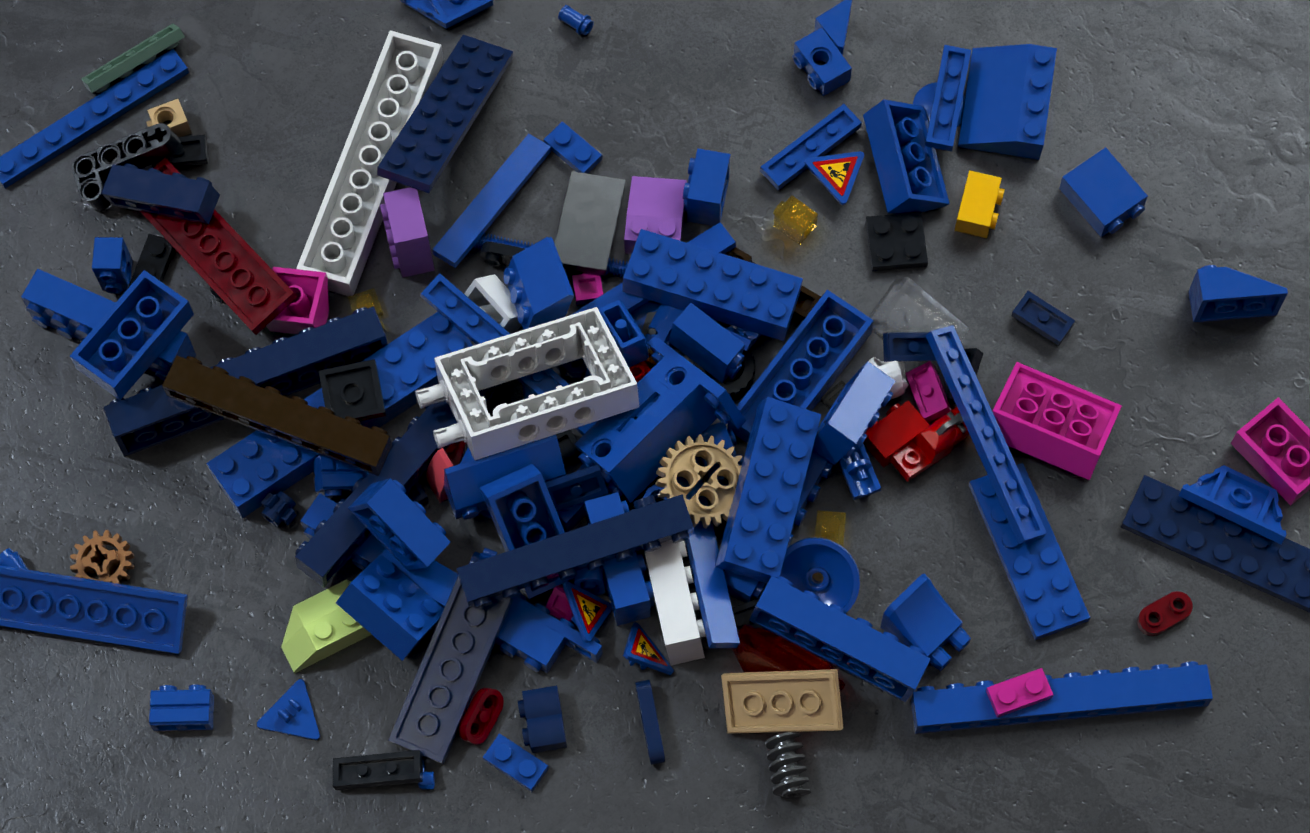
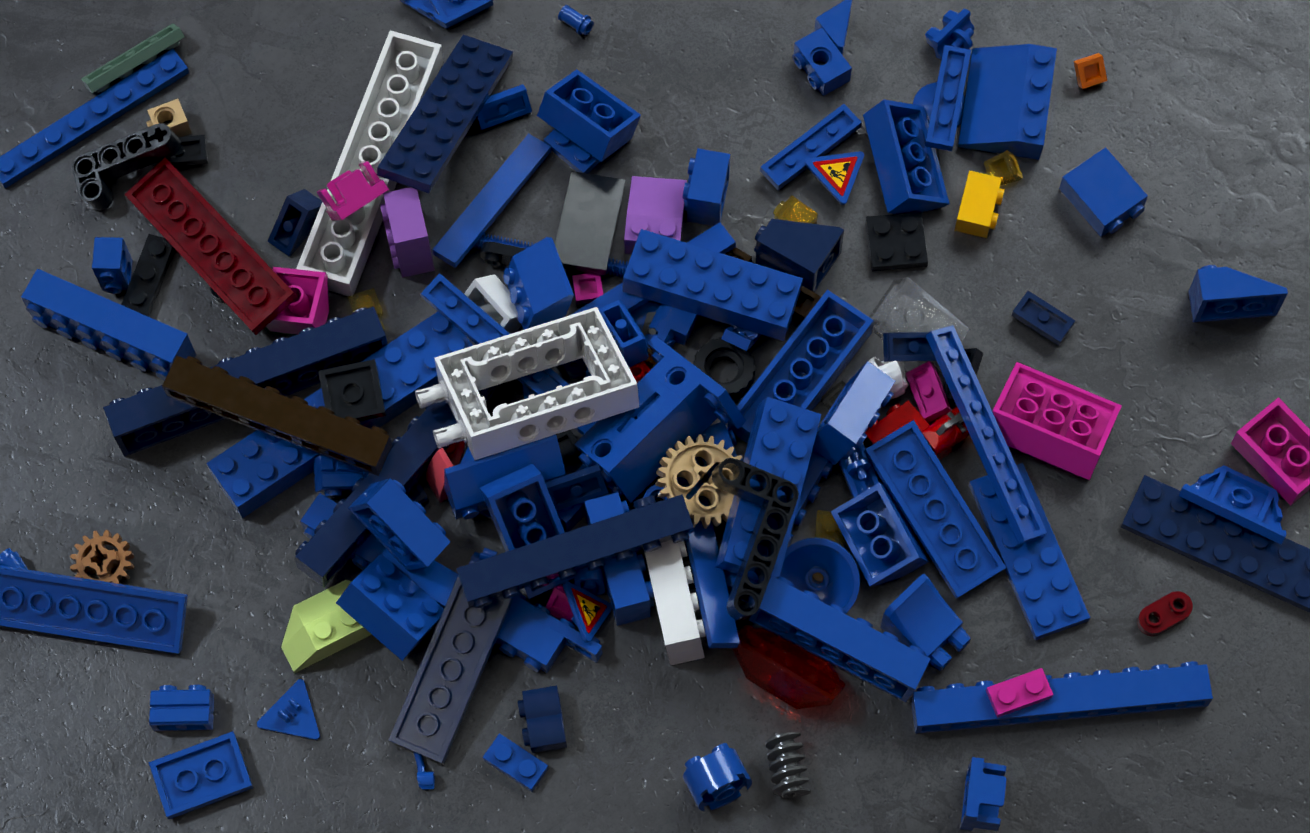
(132, 335): blue brick -> none
(161, 193): dark blue brick -> none
(200, 775): none -> blue plate
(278, 508): dark blue gear -> none
(295, 221): none -> dark blue slope
(352, 191): none -> dark pink panel
(377, 770): black plate -> none
(481, 717): dark red plate -> none
(504, 107): none -> blue plate
(588, 115): none -> blue brick
(644, 652): piece -> none
(650, 722): dark blue beam -> none
(707, 343): blue brick -> none
(716, 777): none -> blue brick
(761, 533): none -> black beam
(782, 701): tan tile -> none
(799, 249): none -> dark blue slope
(879, 536): none -> blue slope
(934, 509): none -> blue plate
(955, 33): none -> blue hips
(983, 795): none -> blue panel
(1005, 167): none -> clear yellow slope
(1090, 70): none -> orange plate

